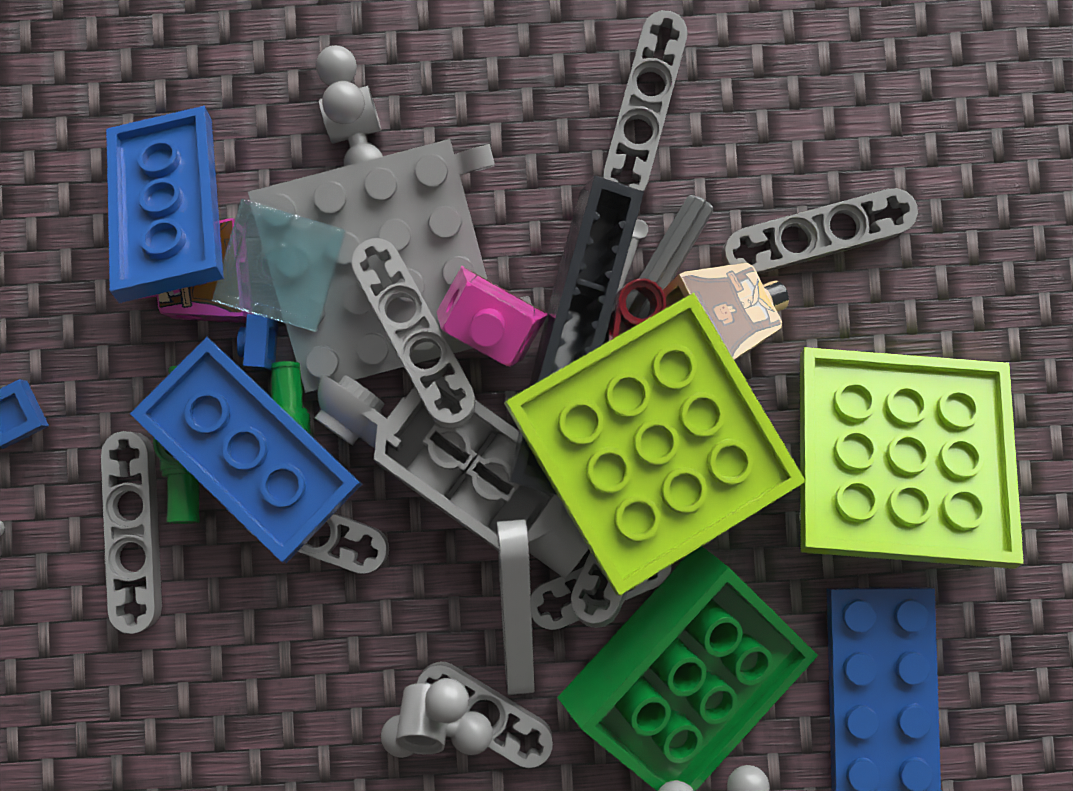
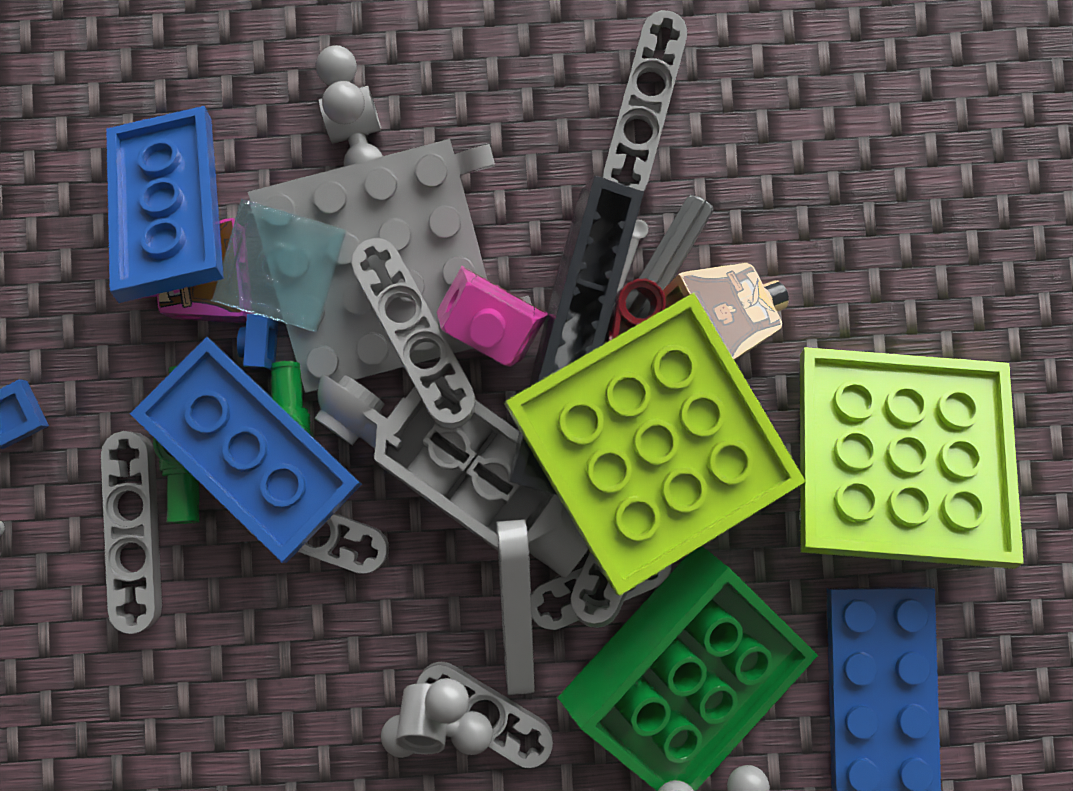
(817, 228): light grey beam -> none

